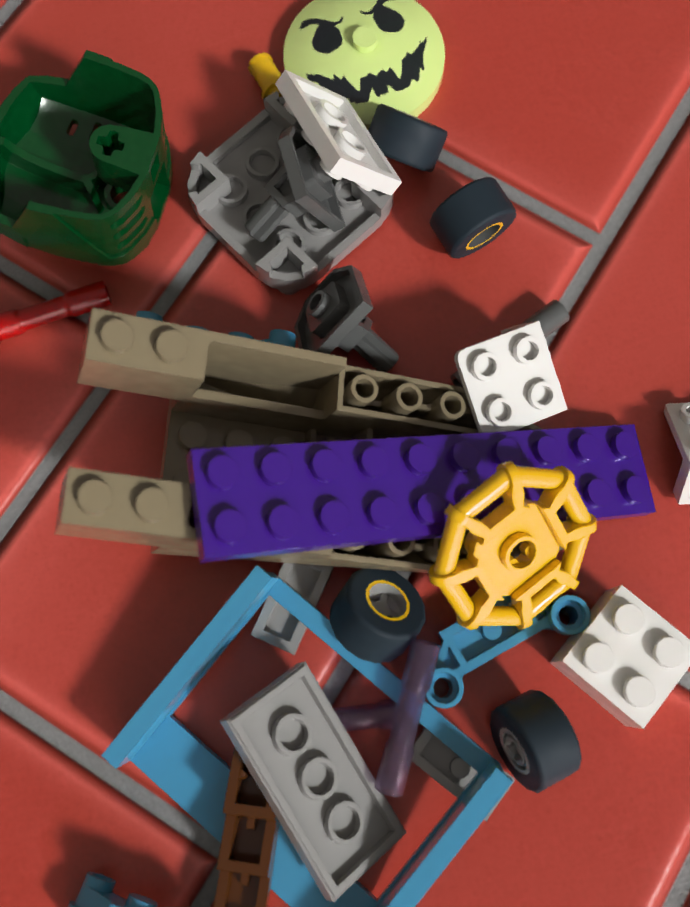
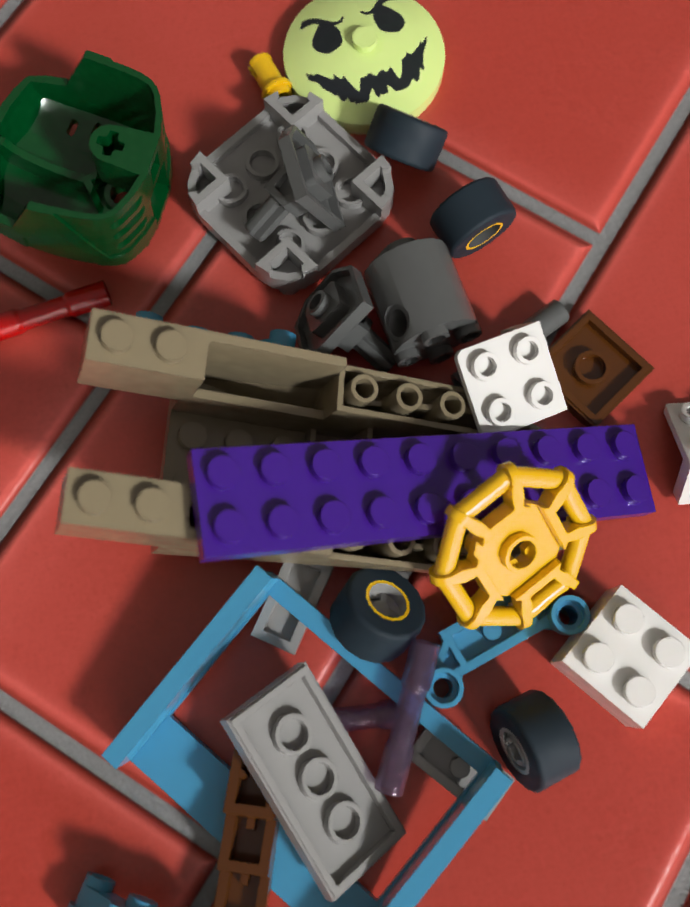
(337, 134): white plate -> none
(420, 301): none -> dark grey cylinder
(595, 369): none -> reddish brown tile

